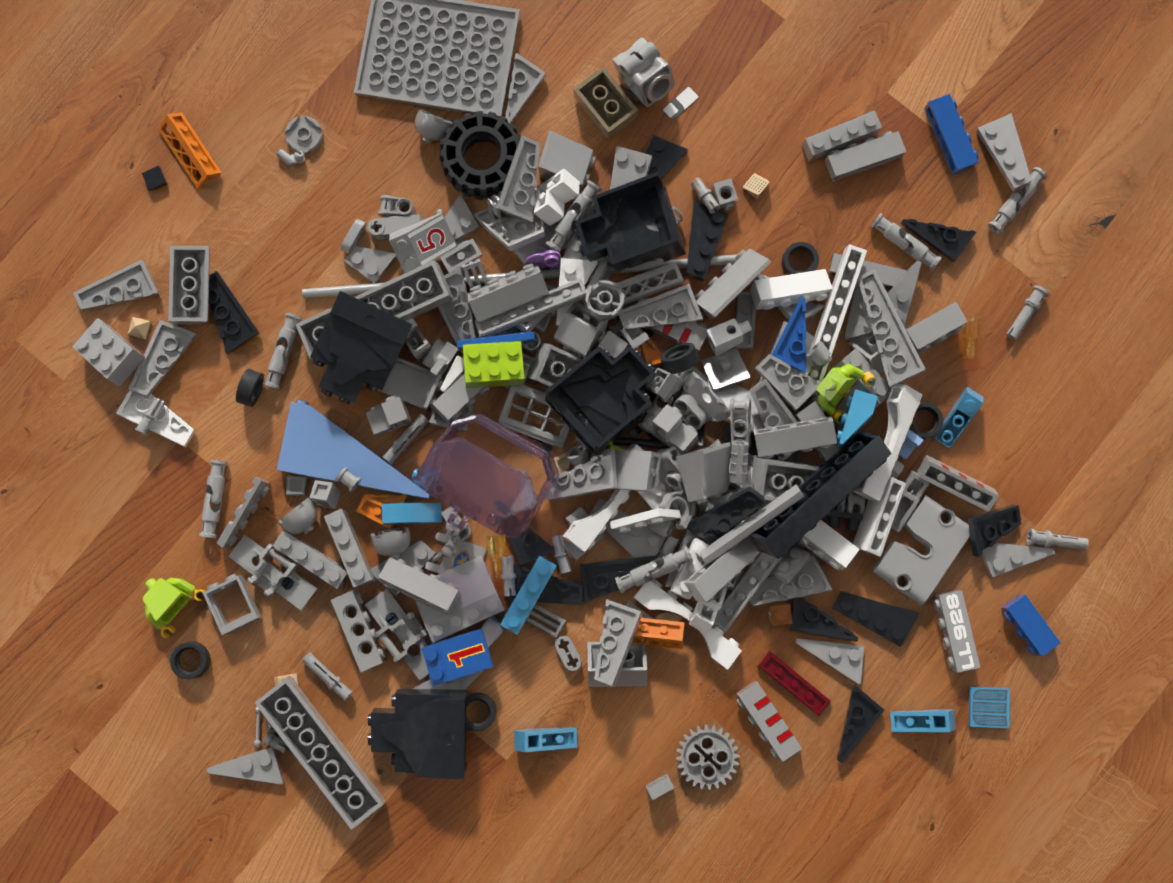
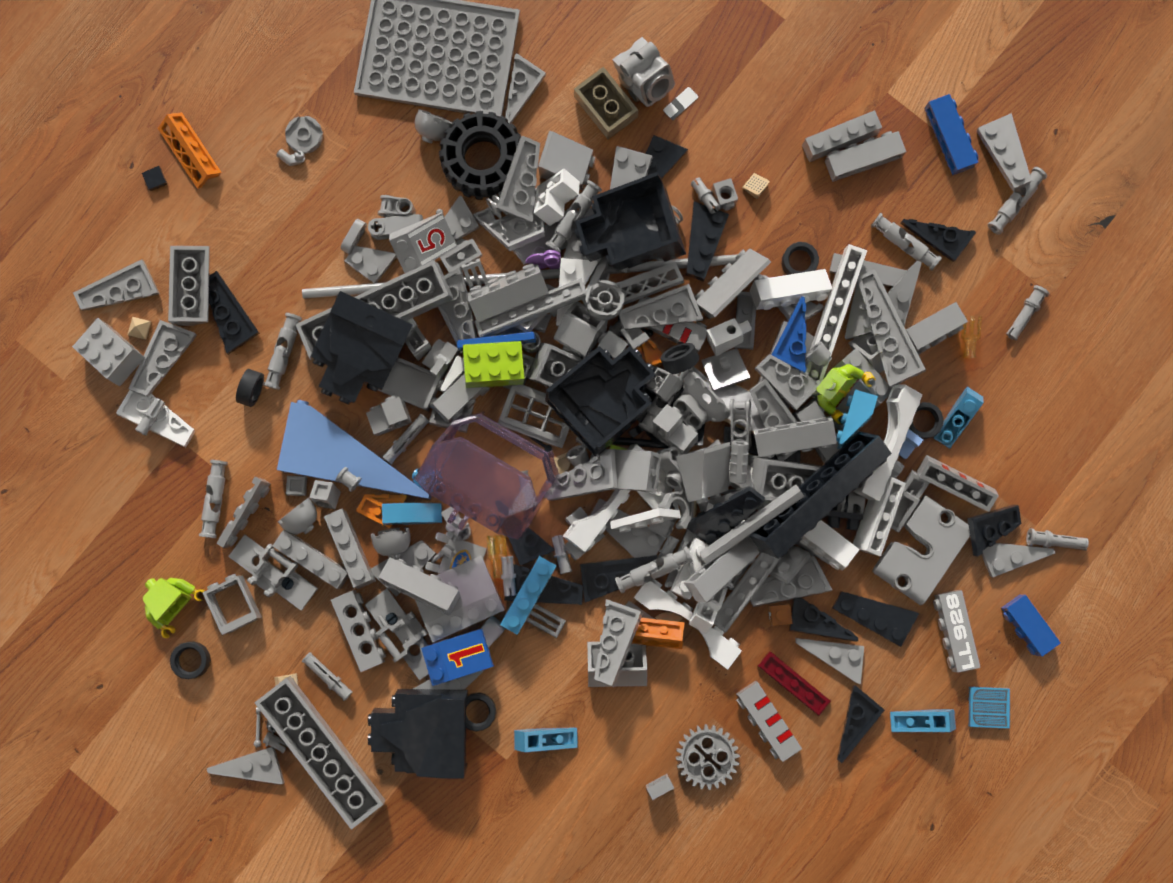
(572, 650): light grey beam -> none

